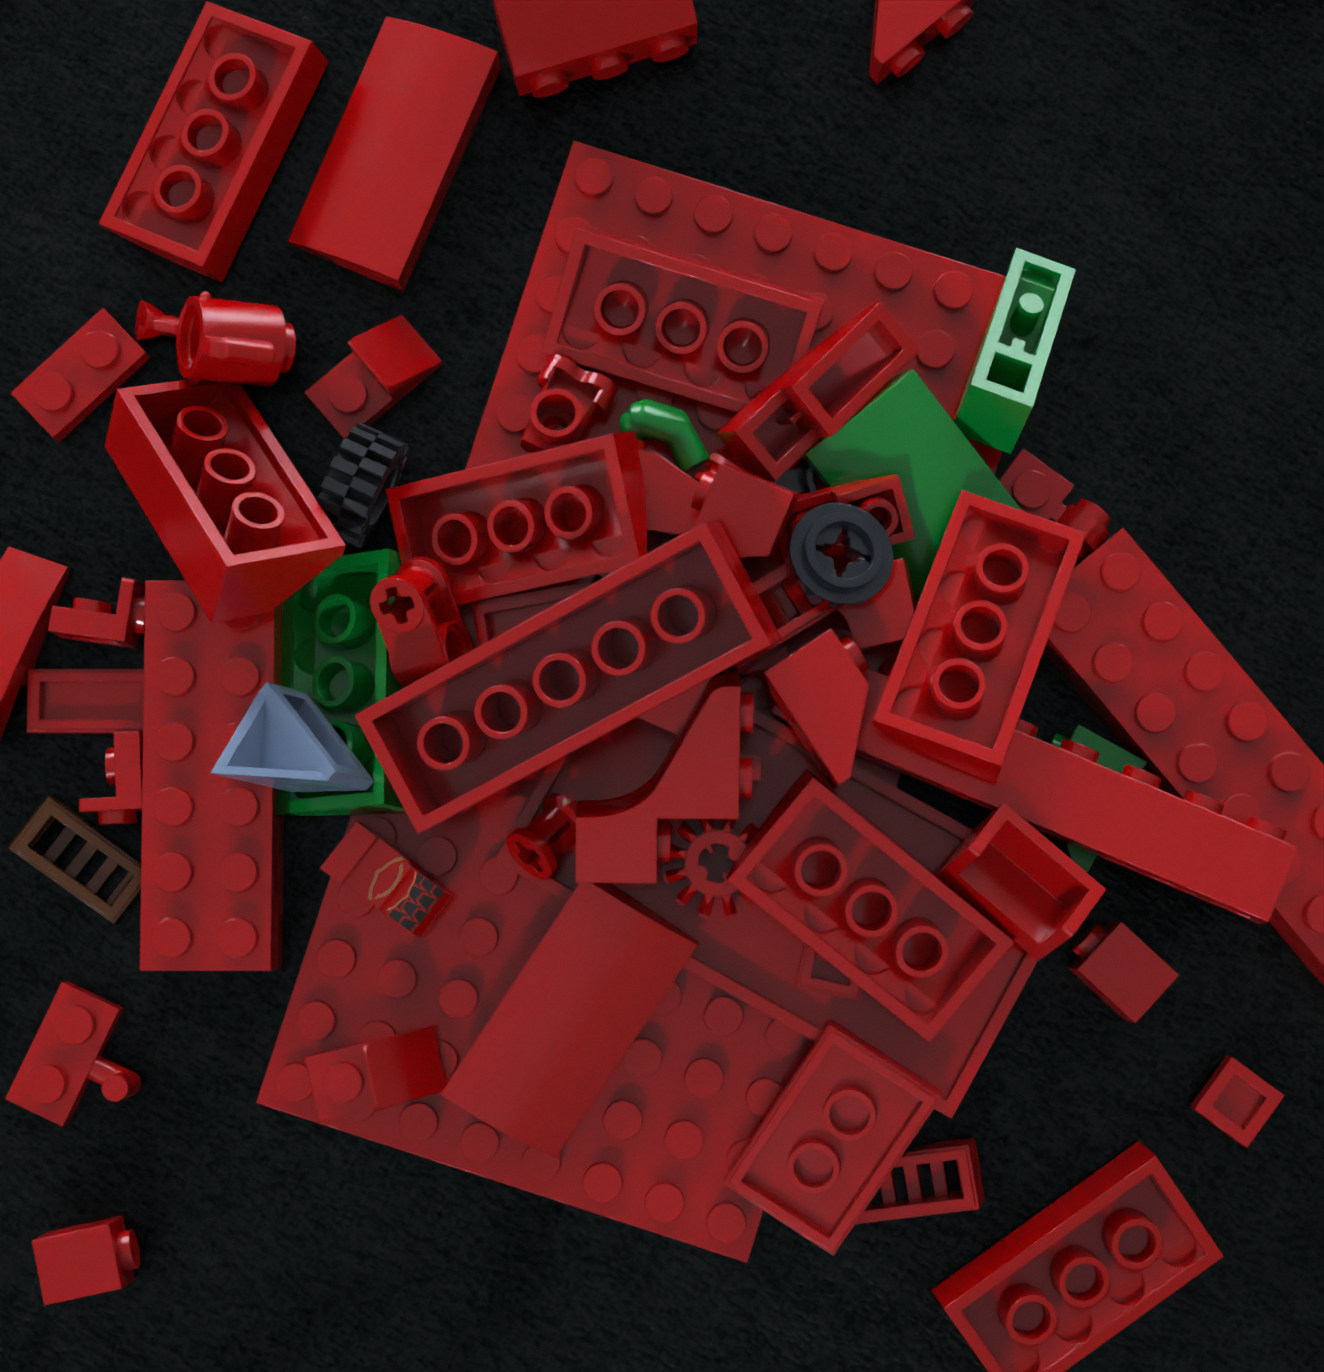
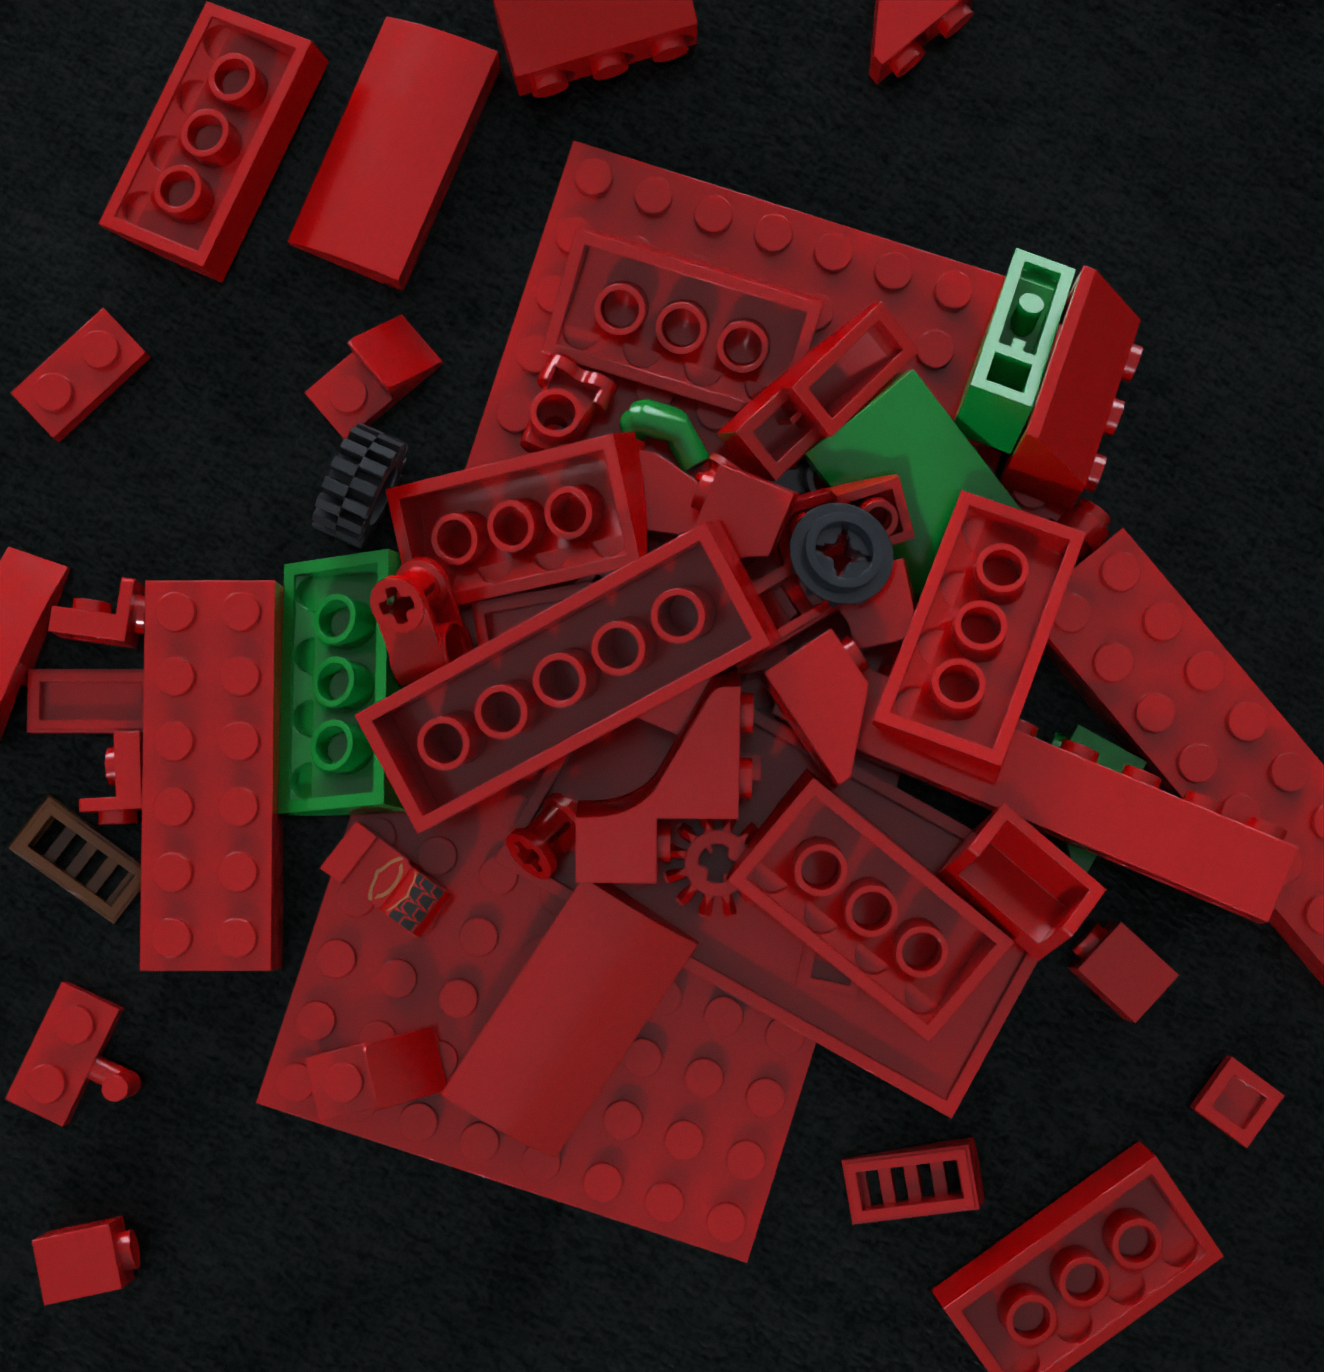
(220, 494): red slope -> none
(224, 339): red piece -> none
(290, 747): sand blue slope -> none
(832, 1137): red tile -> none
(1076, 395): none -> red slope

